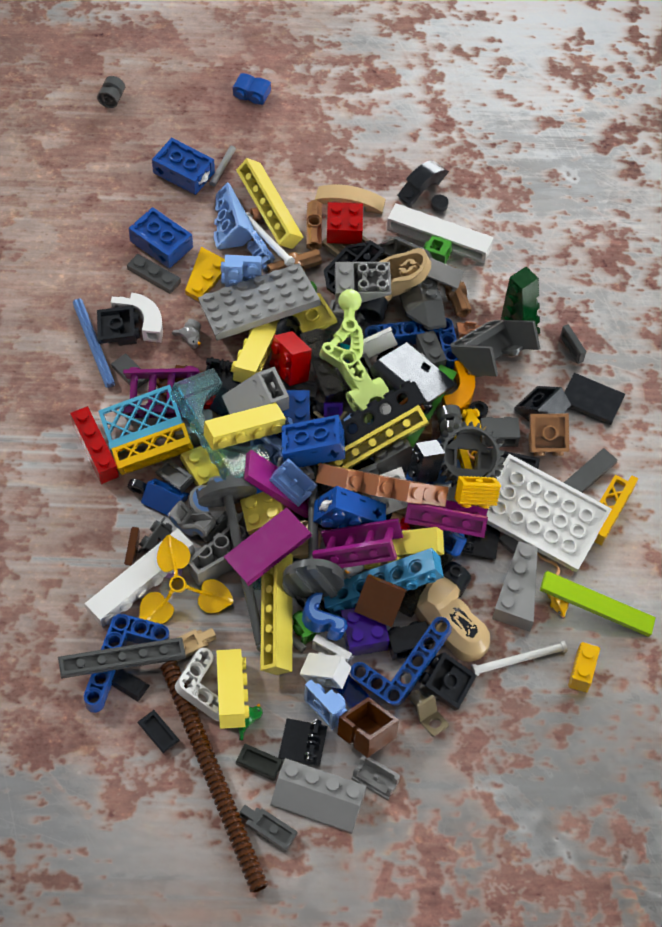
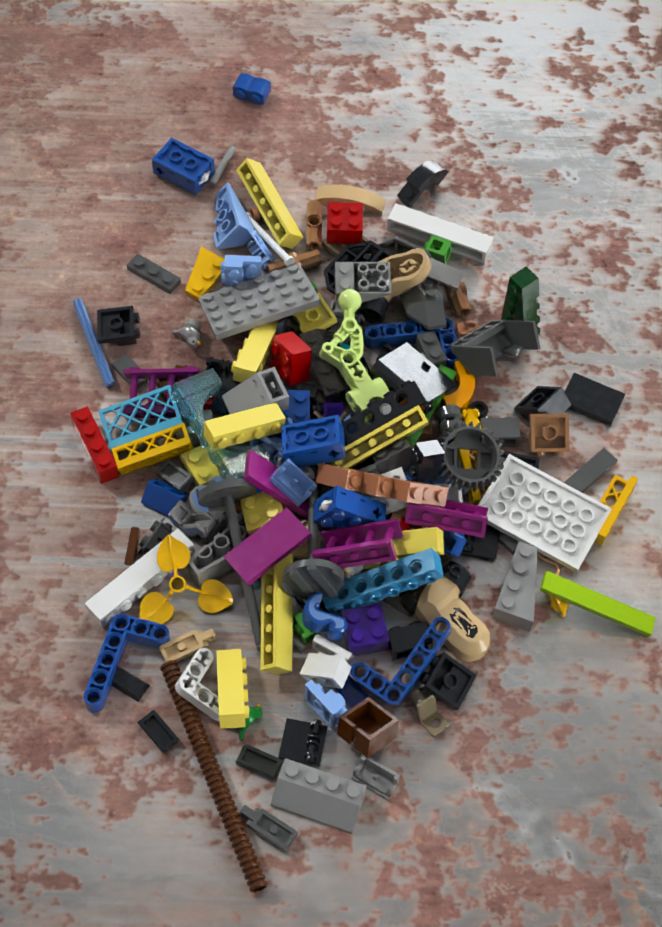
(111, 91): dark grey wheel -> none
(121, 657): dark grey tile -> none
(136, 486): black tile -> none
(148, 313): white arch -> none
(161, 237): blue piece -> none
(379, 342): white panel -> none
(380, 600): reddish brown tile -> none
(439, 203): black tile -> none
(477, 491): yellow brick -> none
(561, 647): white bar -> none
(573, 344): dark grey tile -> none
(584, 667): yellow brick -> none

